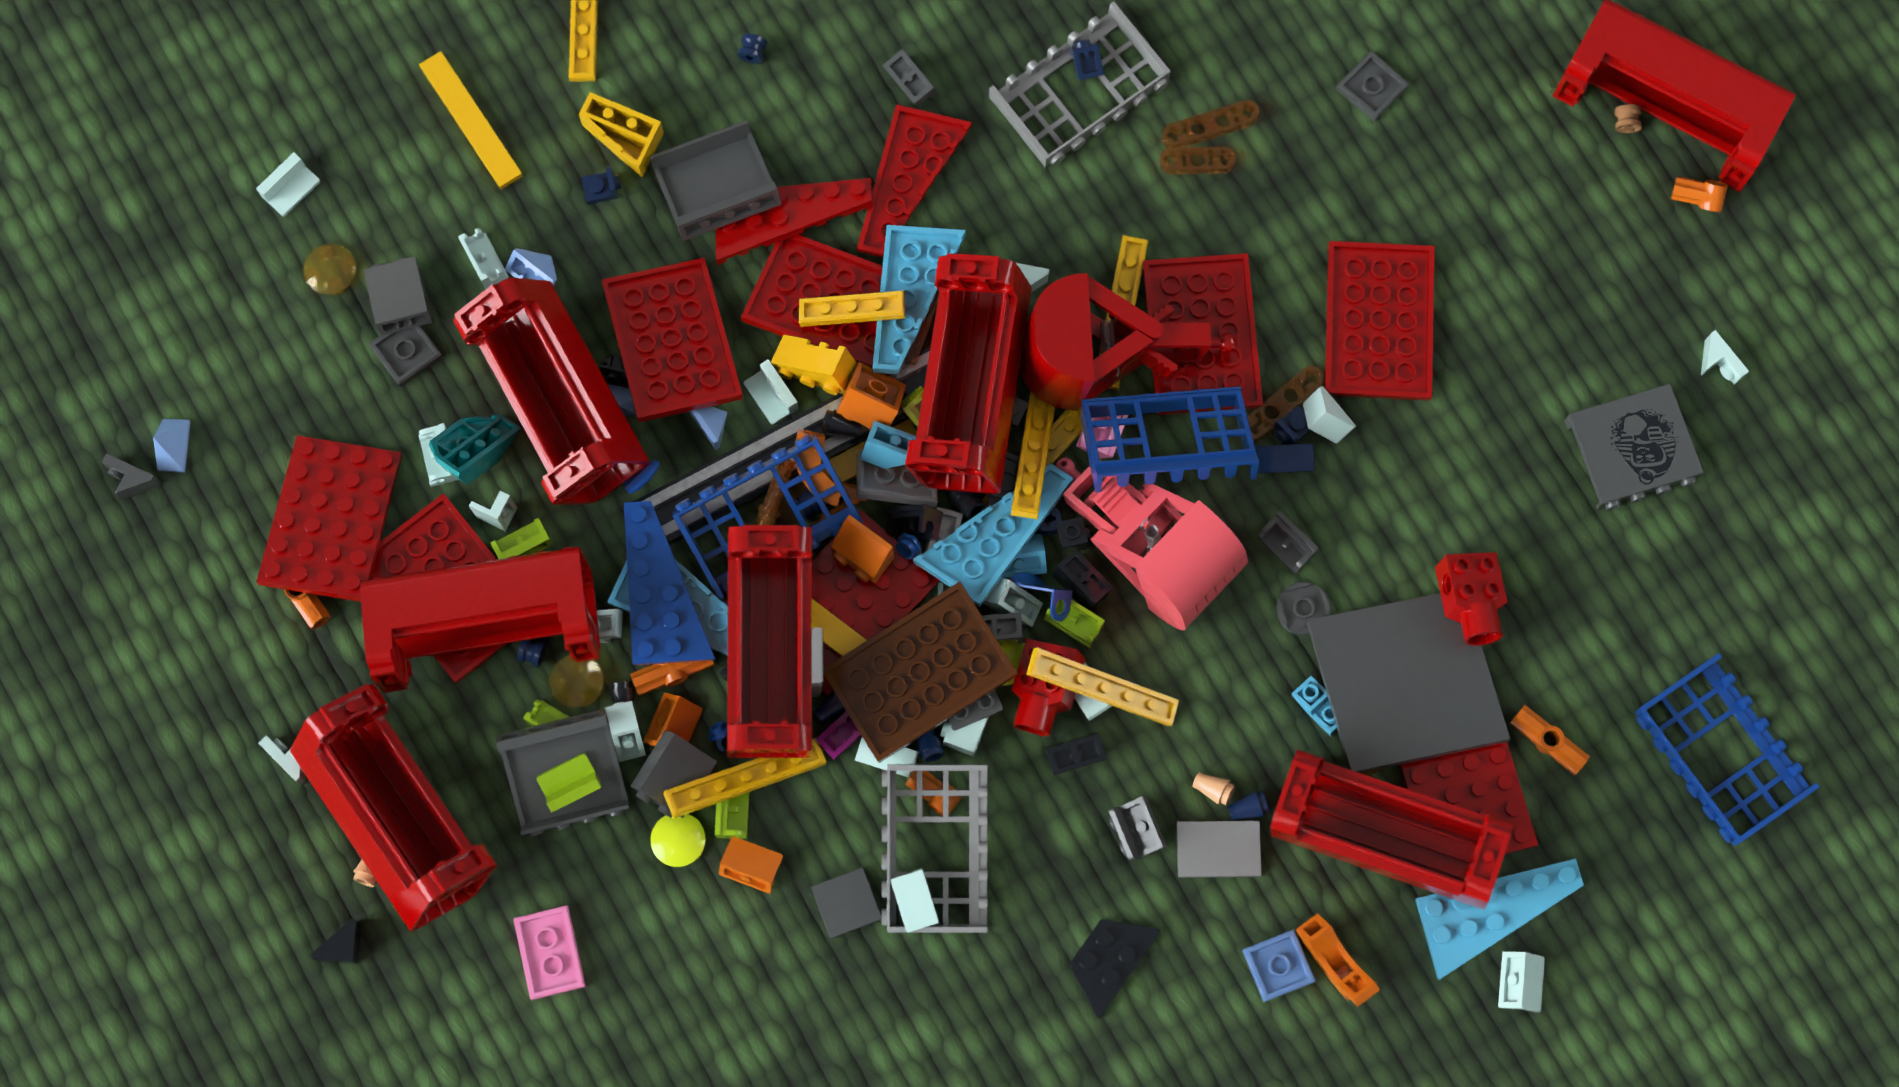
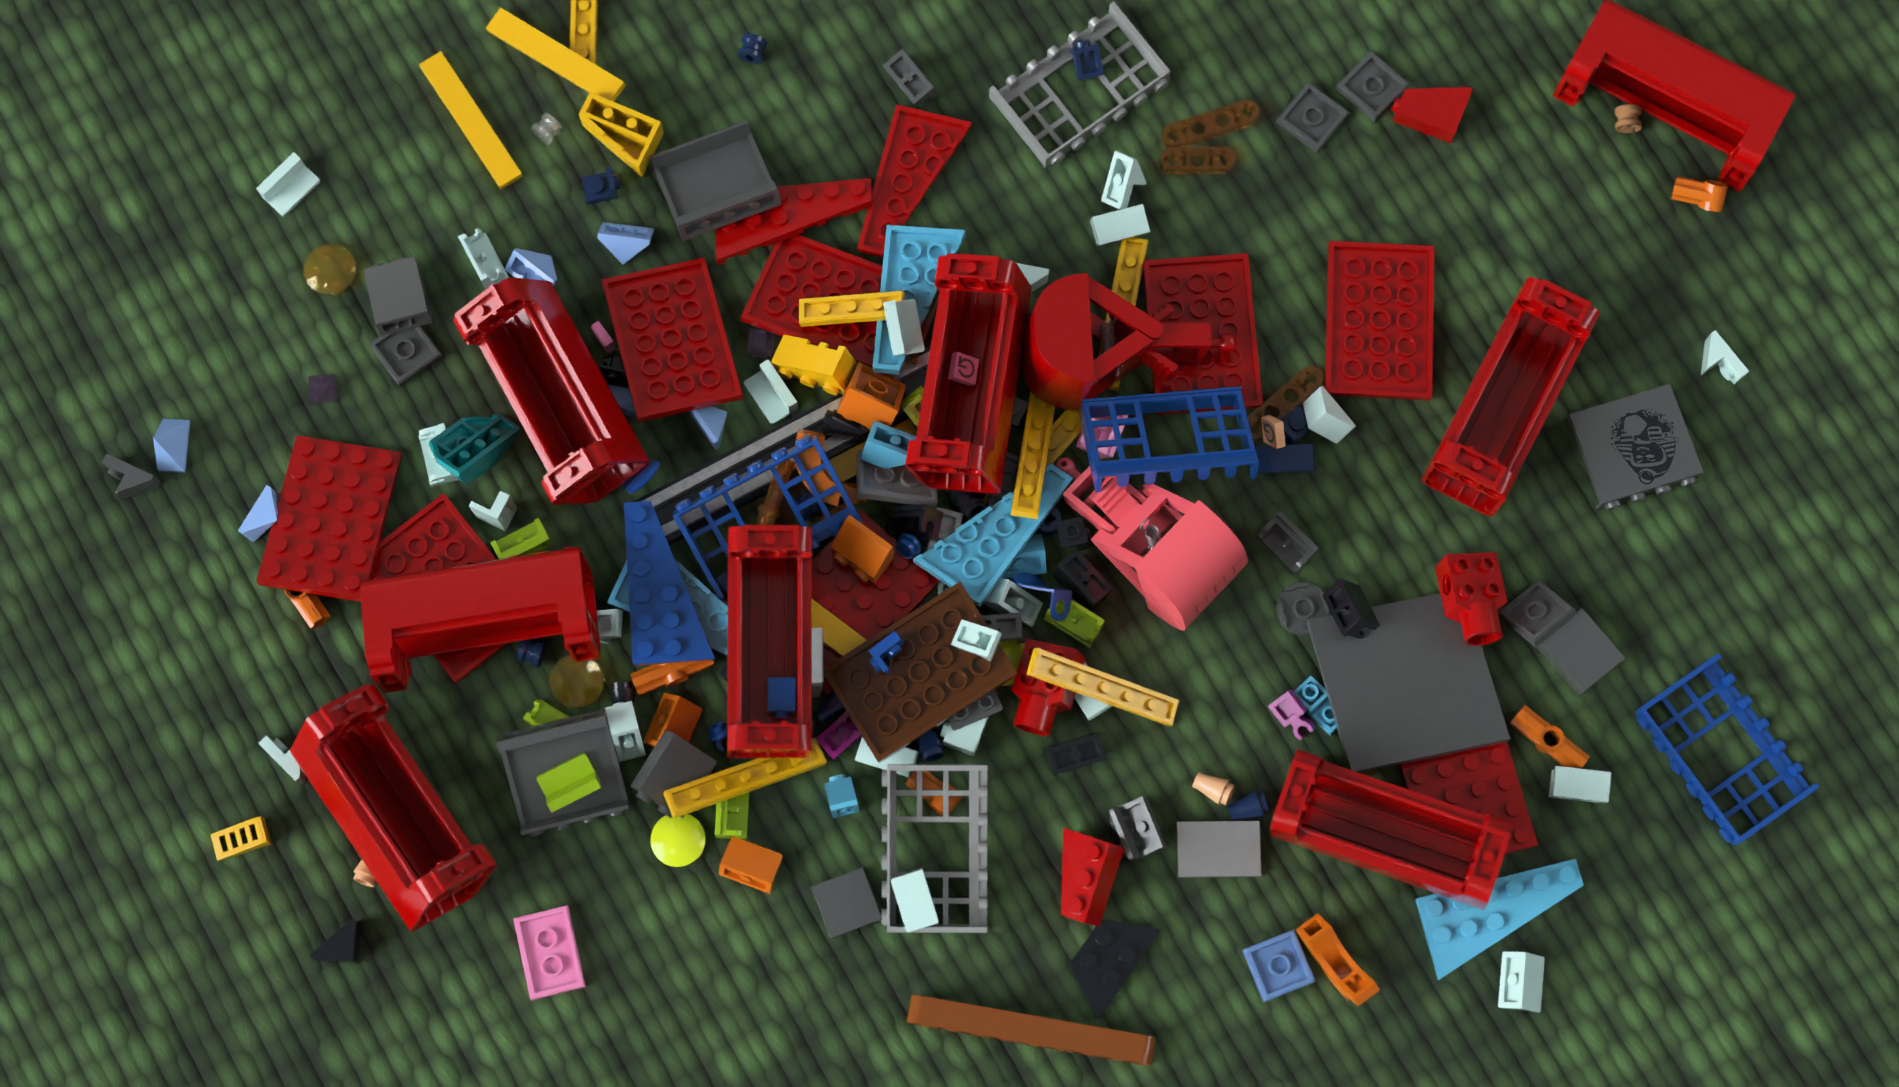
(262, 515): none -> light blue slope
(262, 841): none -> yellow slope
(323, 389): none -> clear purple tile
(547, 128): none -> clear wheel
(555, 55): none -> yellow tile
(603, 337): none -> bright pink tile
(624, 240): none -> light blue slope
(761, 343): none -> tile
(781, 697): none -> blue brick
(841, 796): none -> medium azure slope
(889, 648): none -> blue bracket
(903, 327): none -> light aqua panel
(963, 368): none -> bright pink tile
(977, 639): none -> light aqua slope
(1031, 1030): none -> dark orange beam
(1087, 876): none -> red wedge
(1119, 225): none -> light aqua hinge
(1121, 177): none -> light aqua slope
(1273, 431): none -> light nougat tile
(1289, 710): none -> plate
(1312, 117): none -> dark grey tile
(1350, 608): none -> black hinge
(1432, 110): none -> red slope
(1511, 396): none -> red piece
(1537, 613): none -> dark grey tile
(1580, 652): none -> dark grey brick
(1580, 784): none -> light aqua hinge

